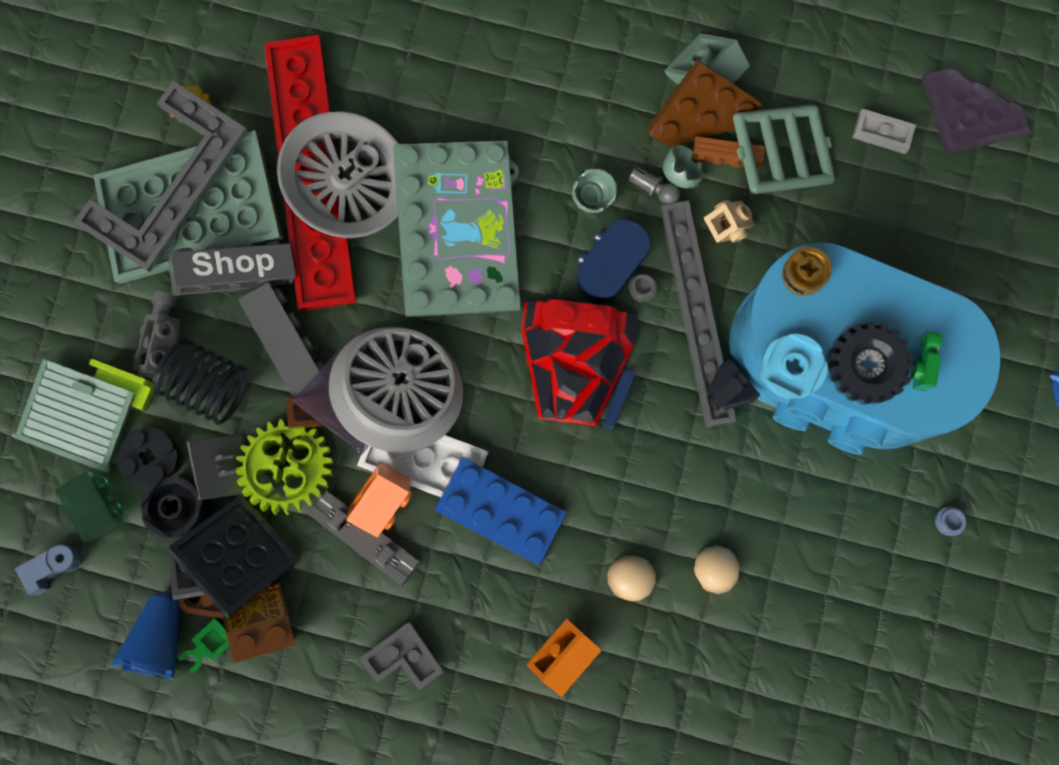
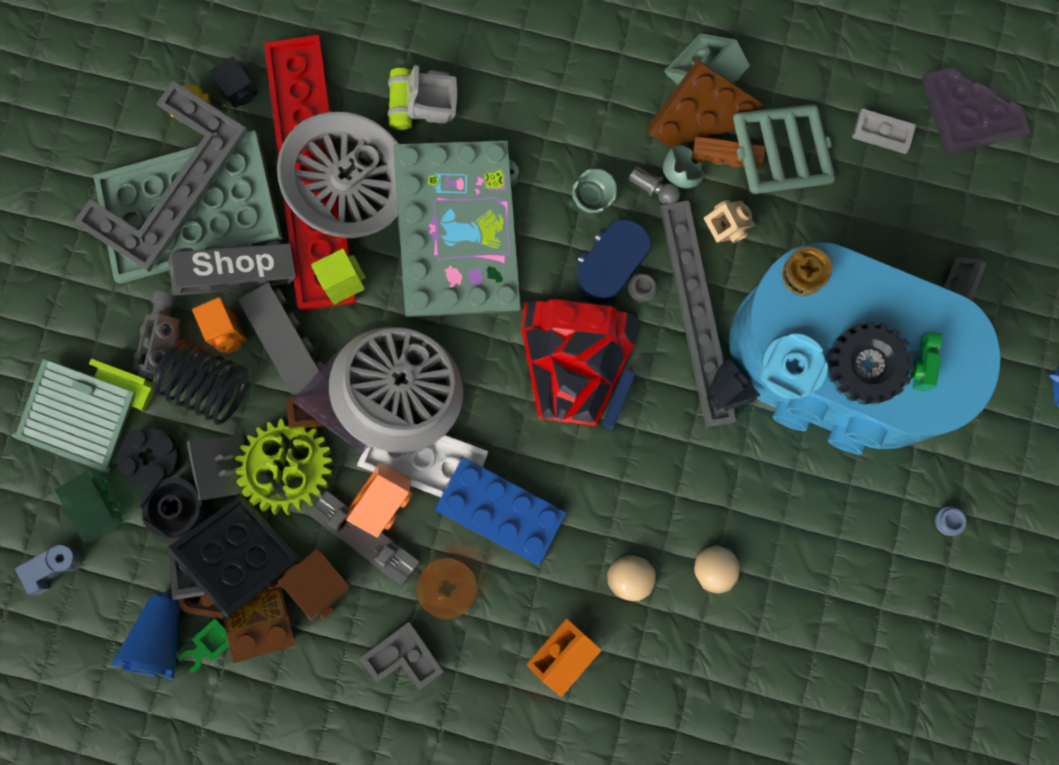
(220, 325): none -> orange piece
(234, 82): none -> black brick
(314, 586): none -> reddish brown plate
(339, 276): none -> lime brick
(420, 97): none -> light grey piece
(436, 602): none -> clear orange plate
(965, 276): none -> dark grey plate

